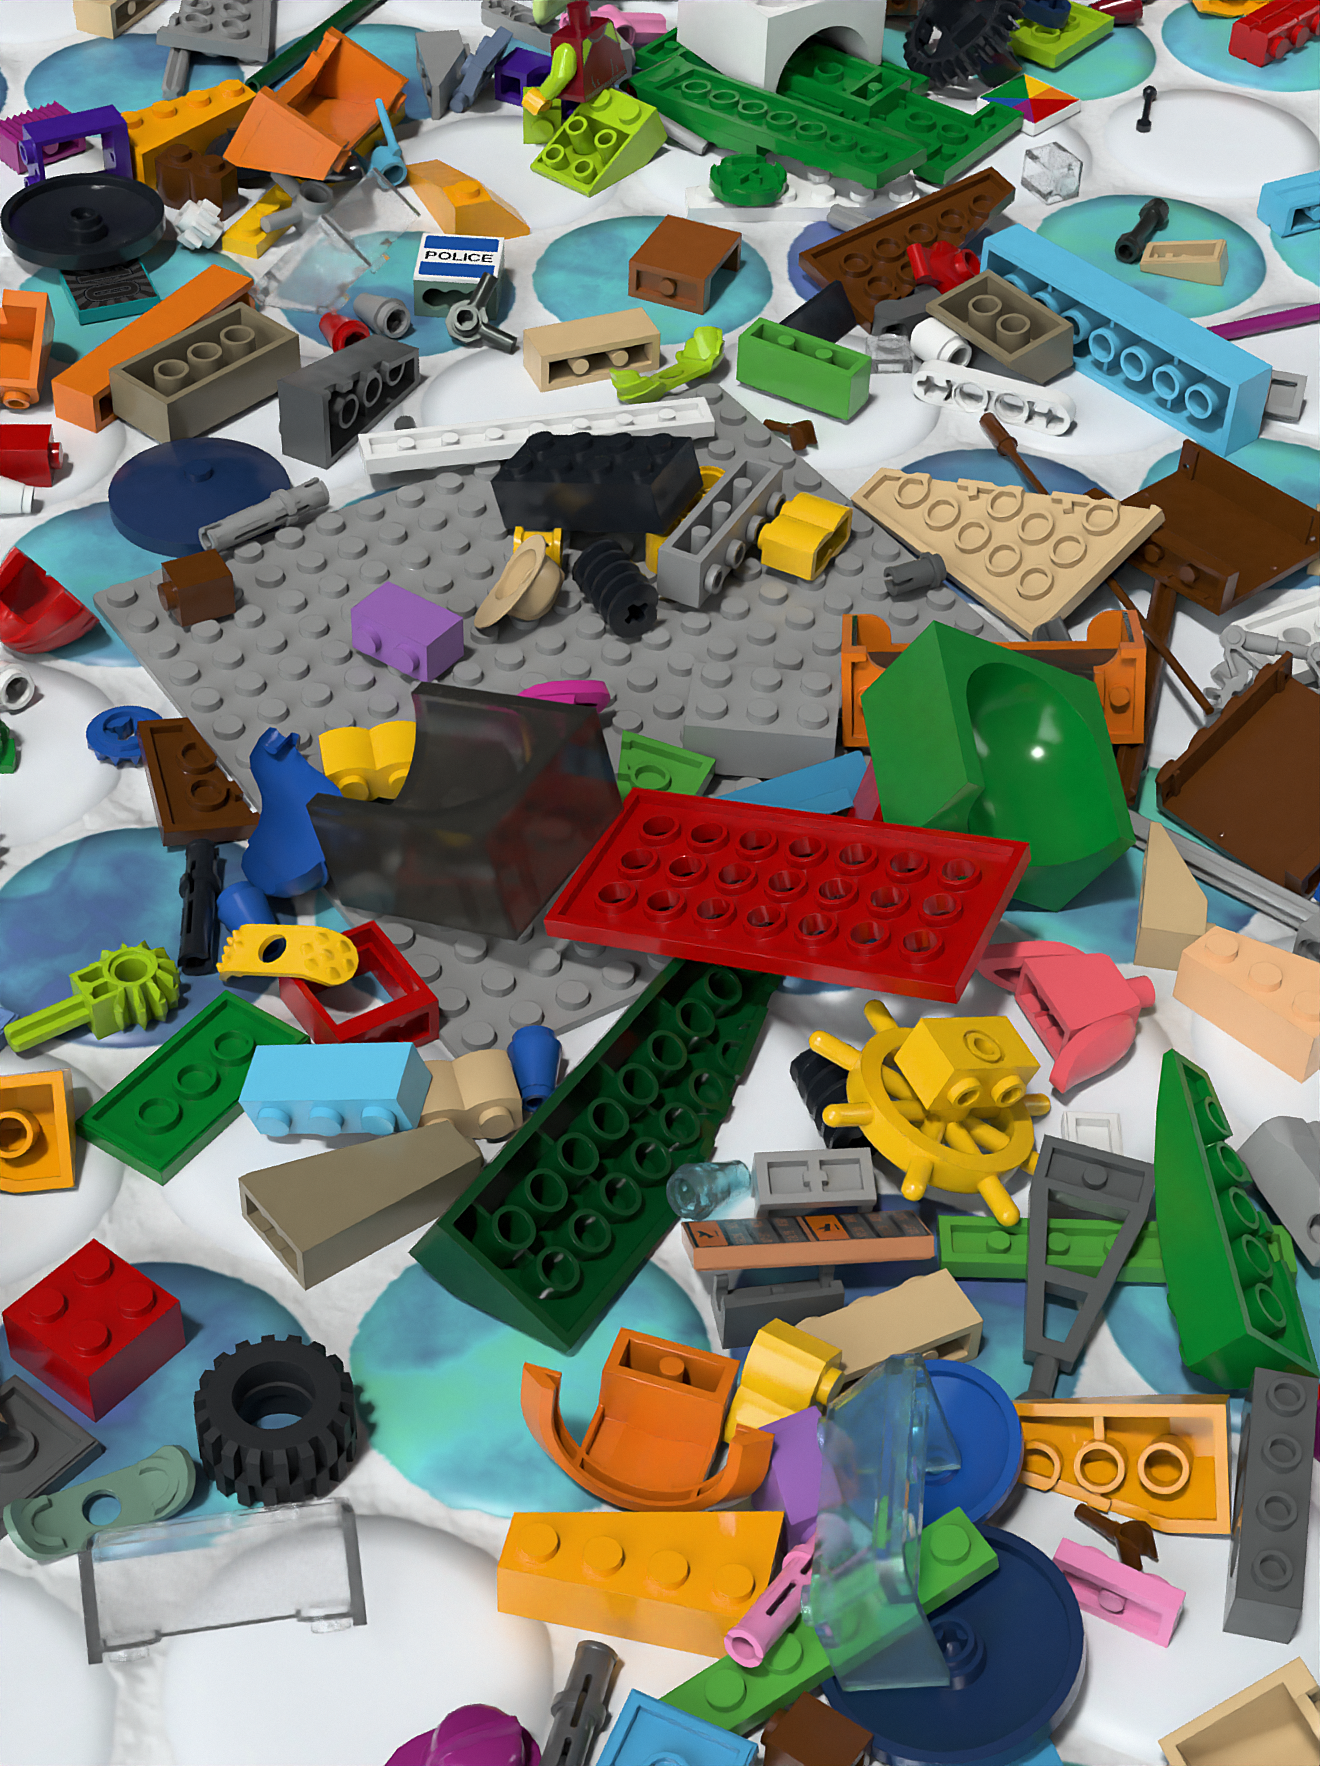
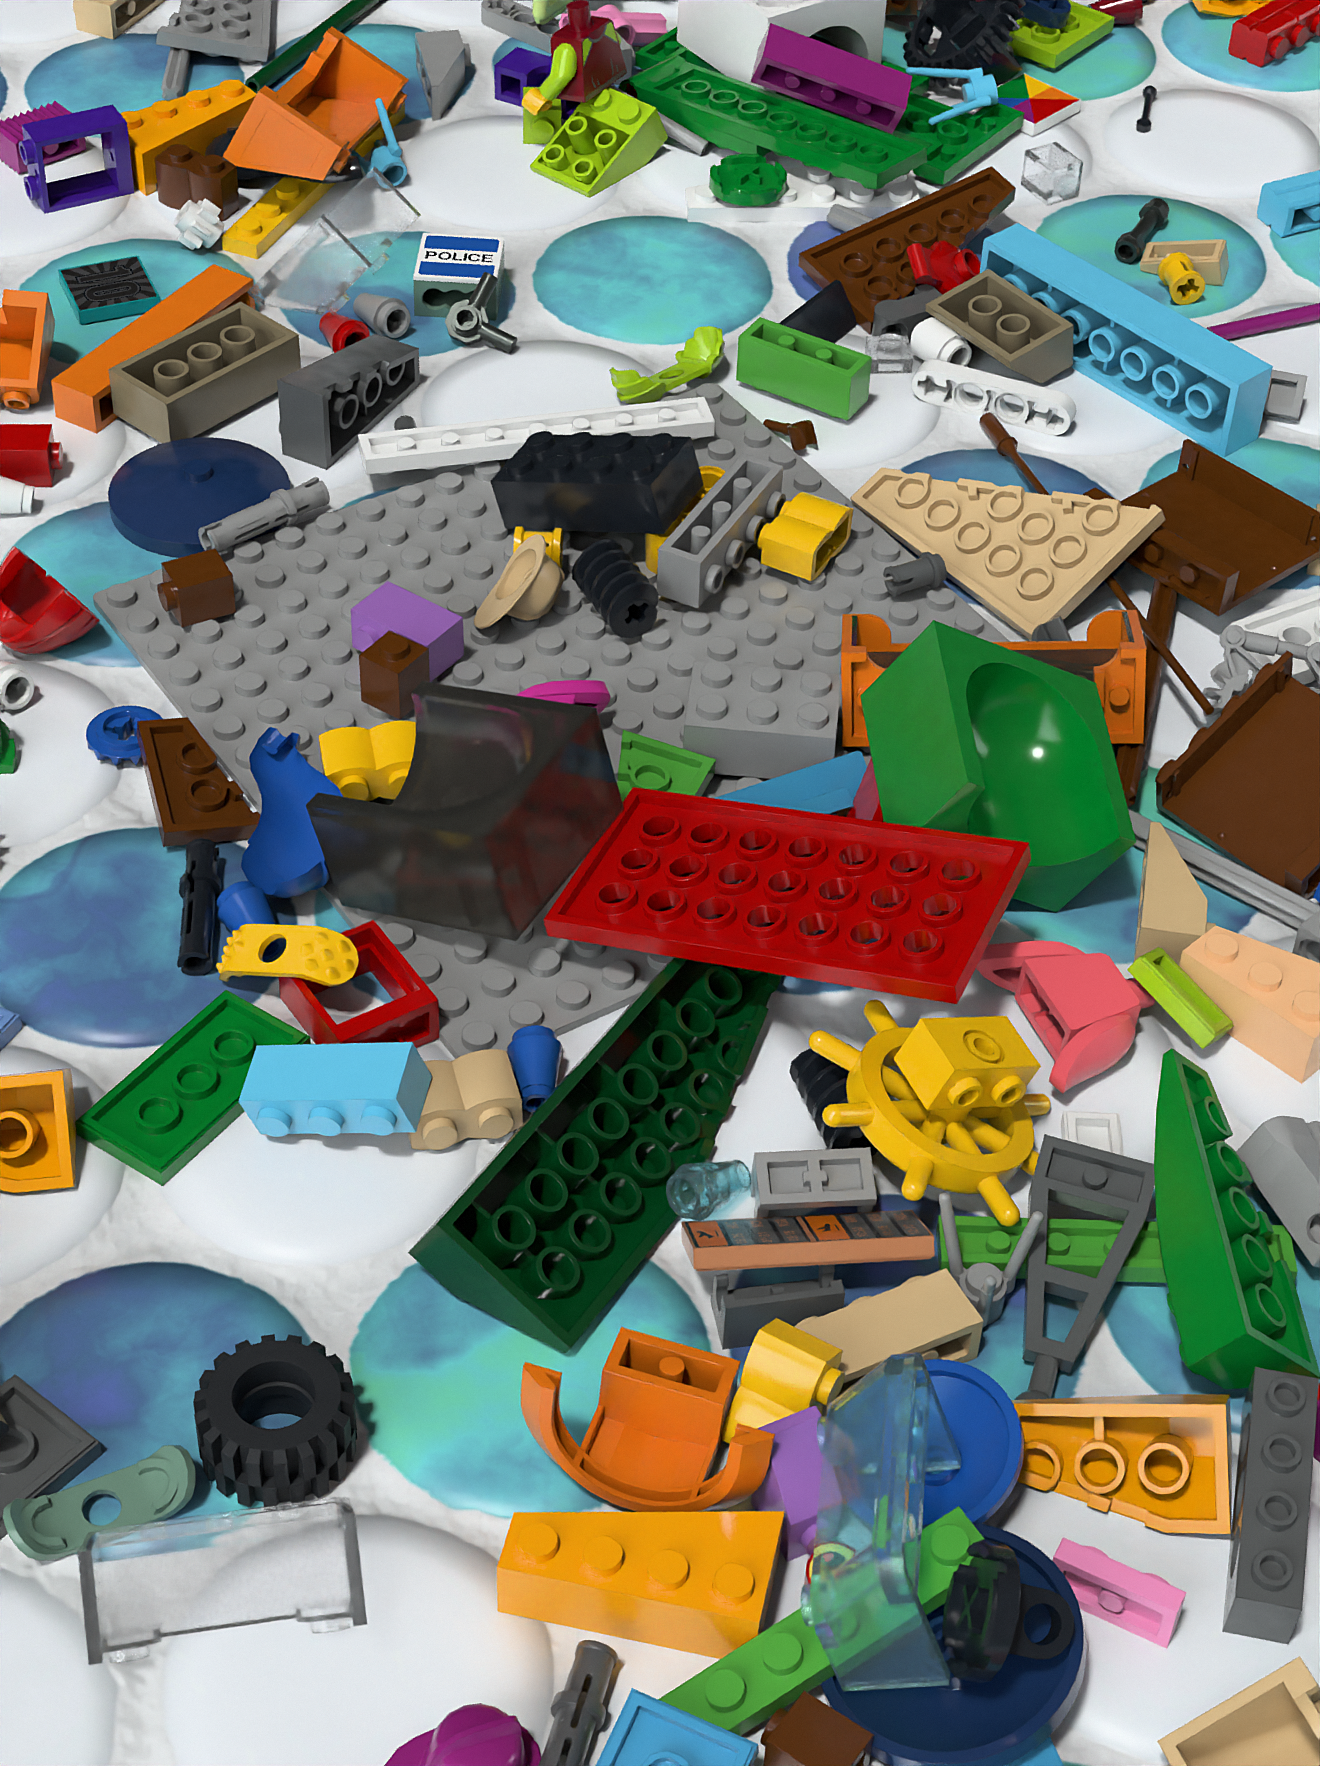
(83, 221): black dish -> none
(94, 1329): red brick -> none
(107, 996): lime gear -> none
(308, 204): light grey bar -> none
(357, 1198): dark tan slope -> none
(391, 672): none -> reddish brown brick
(463, 203): light orange wedge -> none
(480, 69): sand blue plate -> none
(588, 347): tan brick -> none
(680, 260): dark orange panel -> none
(758, 1630): bright pink pin -> none
(831, 78): none -> magenta brick
(977, 93): none -> medium azure plant
(984, 1282): none -> light grey plant
(988, 1611): none -> black tile
(1130, 1537): reddish brown hand -> none
(1181, 997): none -> lime tile
(1184, 283): none -> yellow bush

